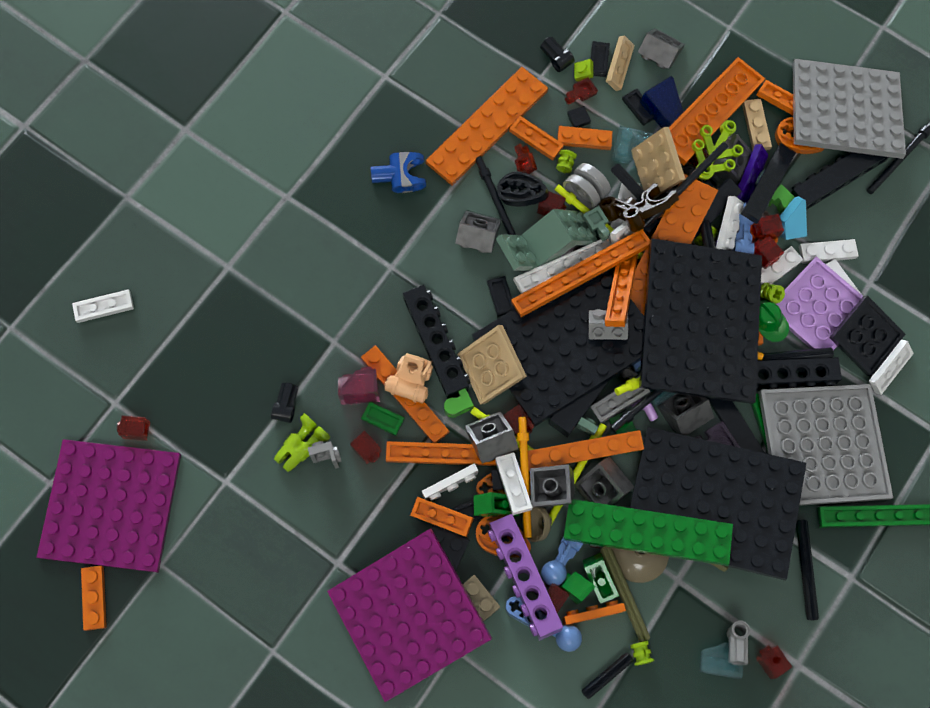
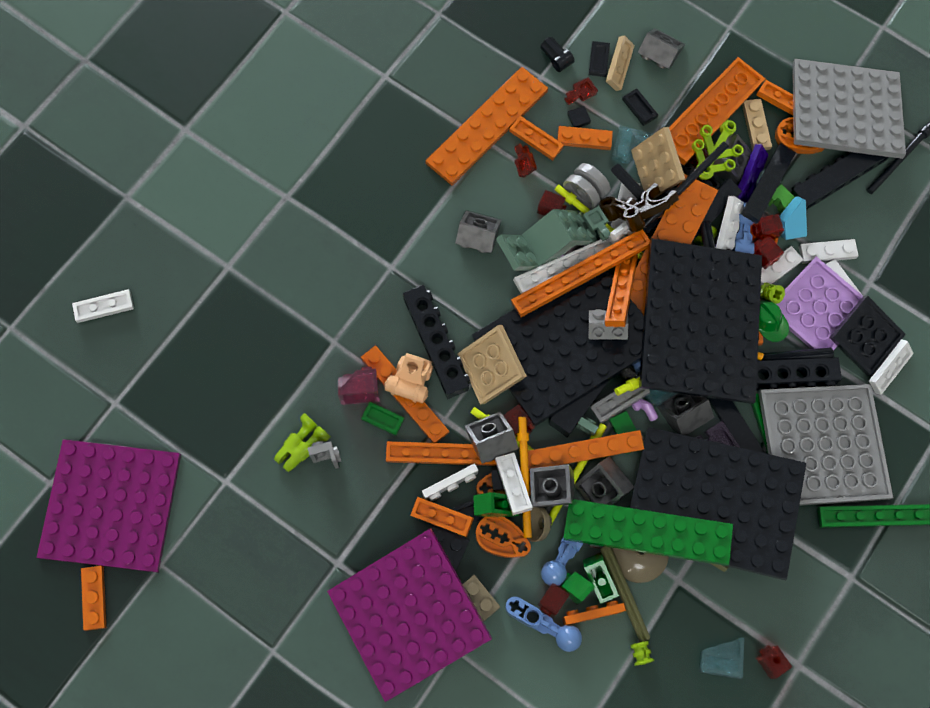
(133, 428): clear red brick -> none
(285, 408): black piece -> none
(366, 448): clear red brick -> none
(398, 172): blue connector -> none
(457, 406): bright green leg -> none
(485, 175): black bar -> none
(500, 295): black tile -> none
(508, 527): medium lavender brick -> none
(526, 197): black piece -> none
(566, 161): lime bush -> none
(583, 70): lime plate -> none
(607, 675): black axle -> none
(627, 416): black bar -> none
(663, 102): clear blue slope -> none
(738, 644): light grey piece -> none
(807, 570): black axle -> none

